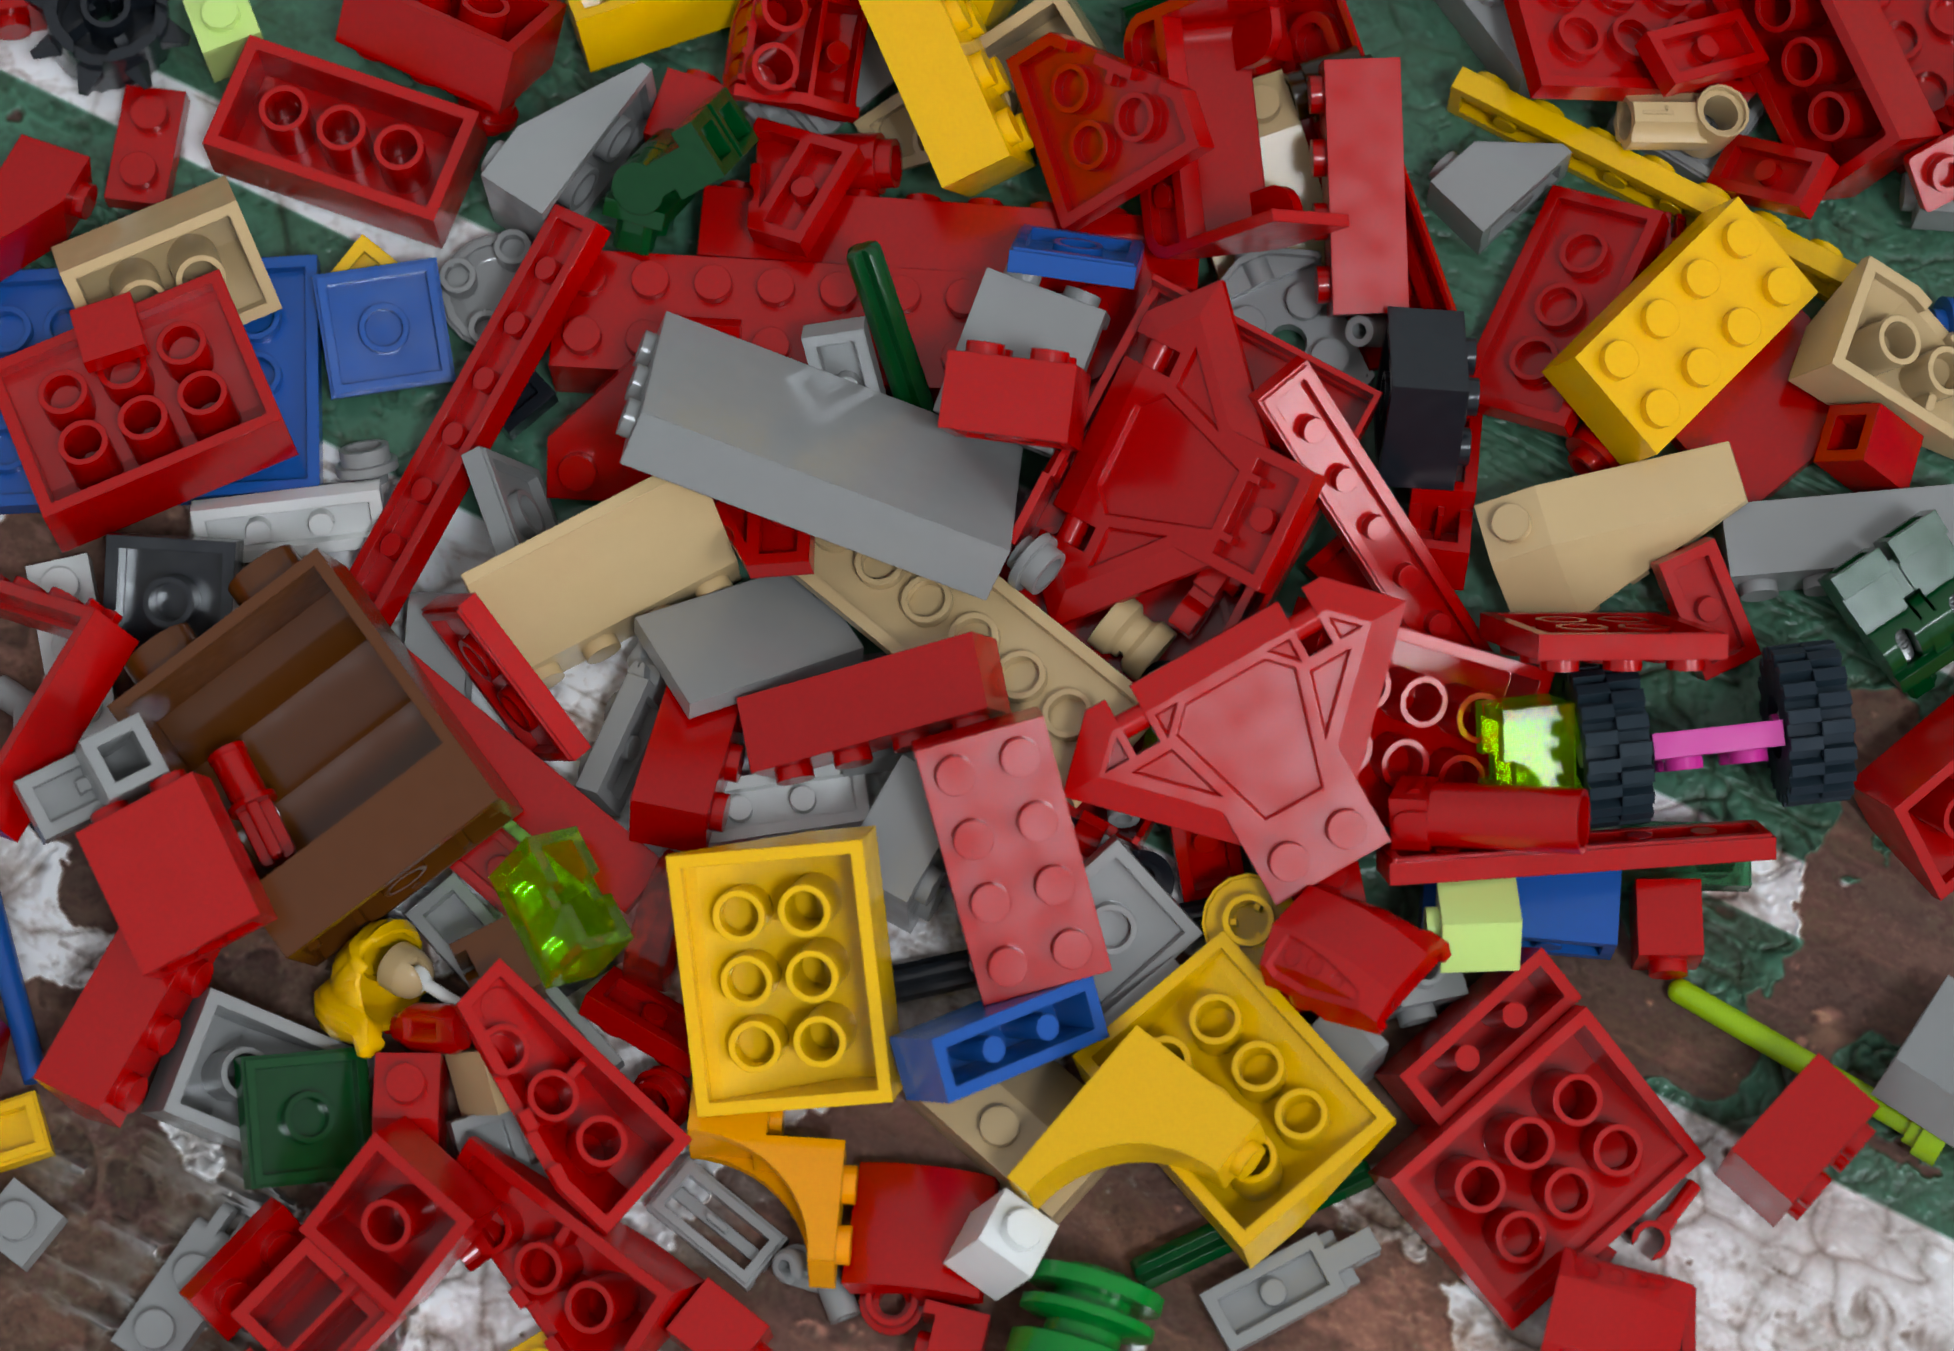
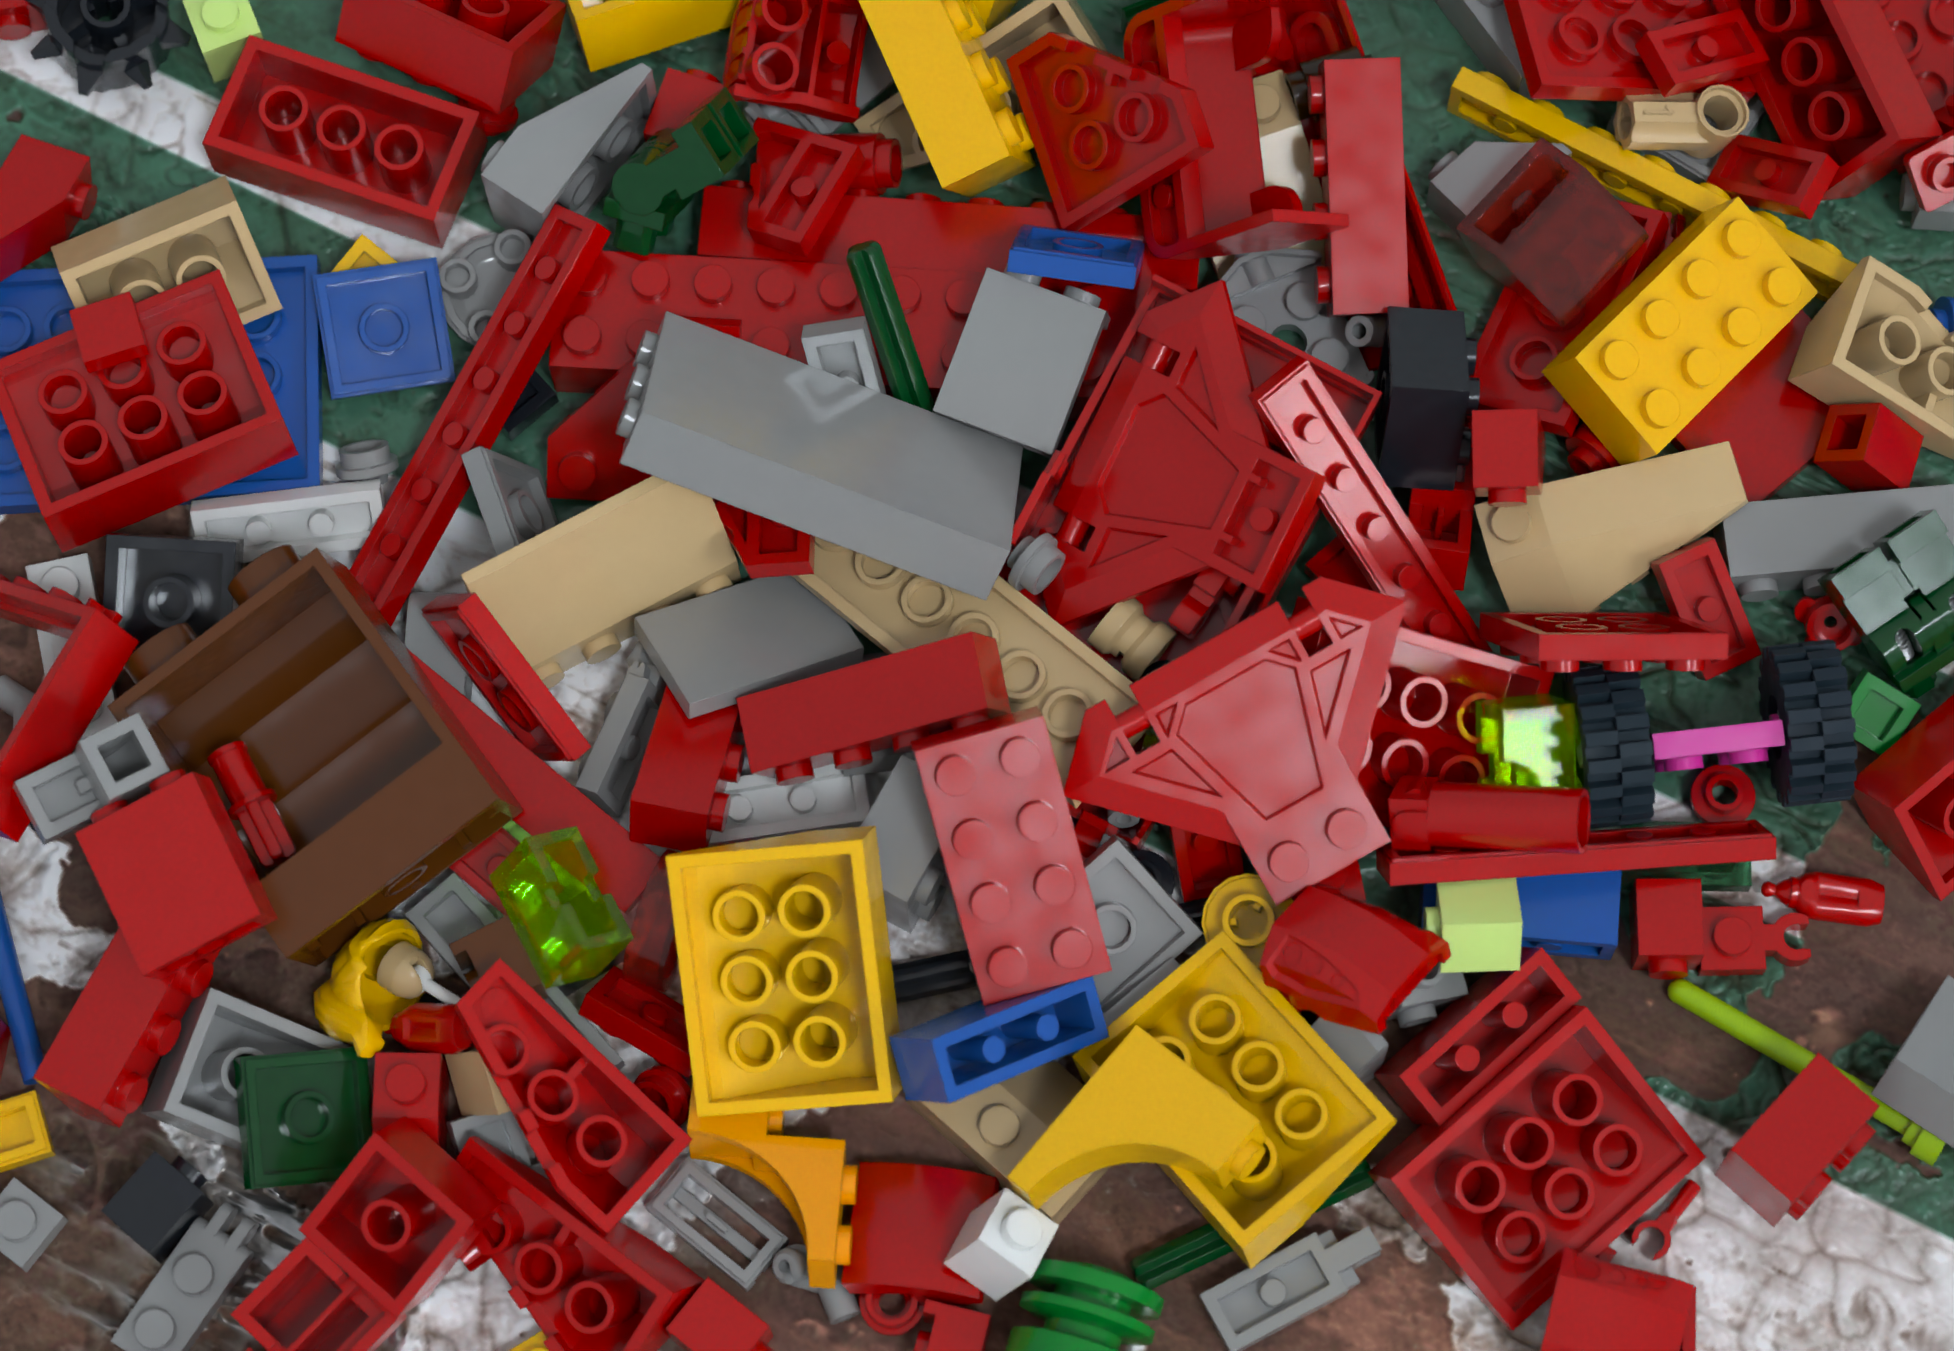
(146, 147): red plate -> none
(159, 1204): none -> black brick
(242, 1266): red plate -> none
(1015, 398): red brick -> none
(1508, 455): none -> red slope
(1551, 232): none -> clear red slope
(1710, 810): none -> red plate
(1739, 941): none -> red plate
(1813, 613): none -> red plate
(1831, 897): none -> red piece
(1879, 711): none -> green plate

